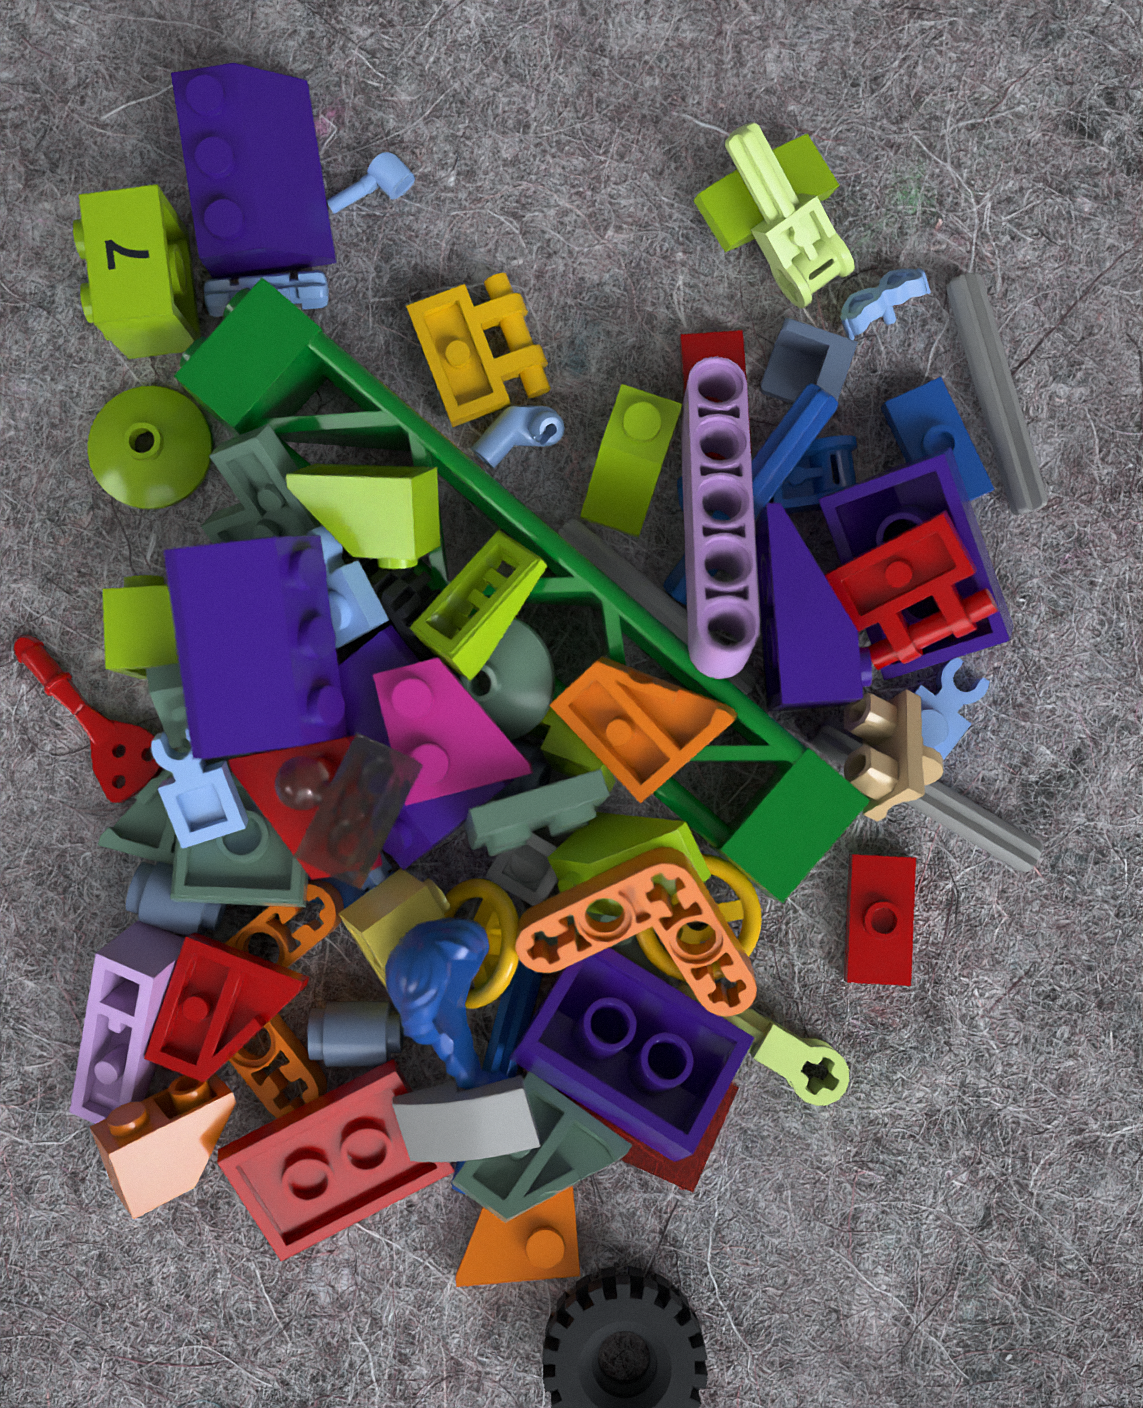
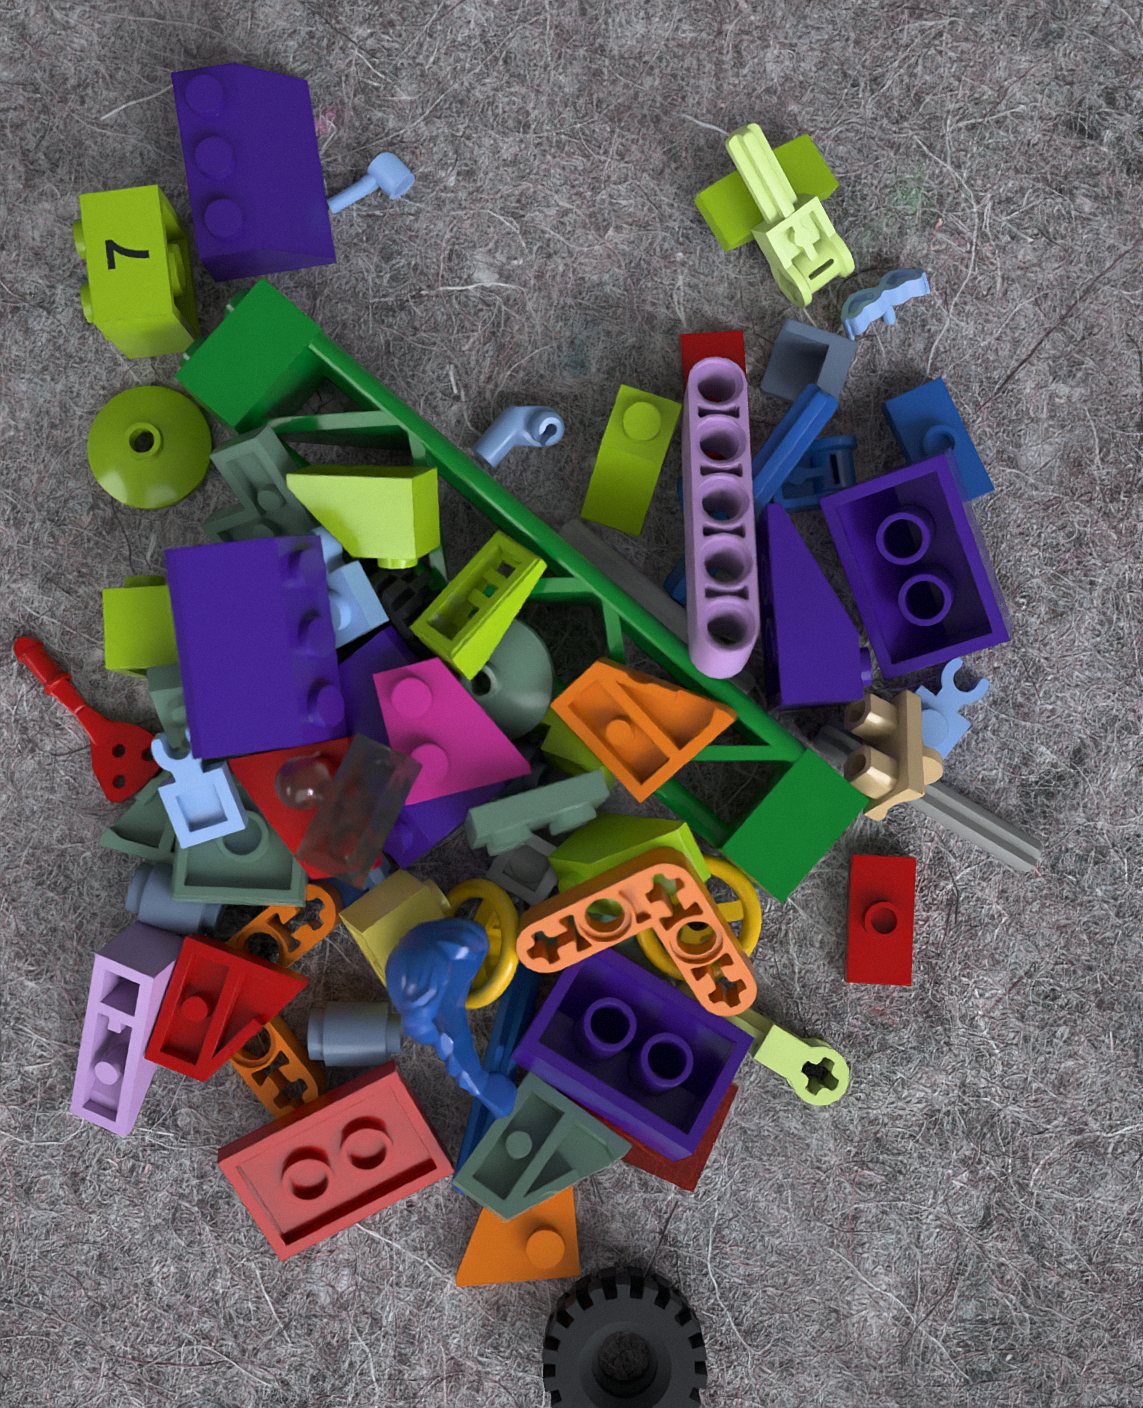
(163, 1142): slope -> none
(308, 289): light blue axle -> none
(460, 355): yellow plate -> none
(468, 1124): light grey slope -> none
(903, 572): red plate -> none
(996, 394): light grey axle -> none

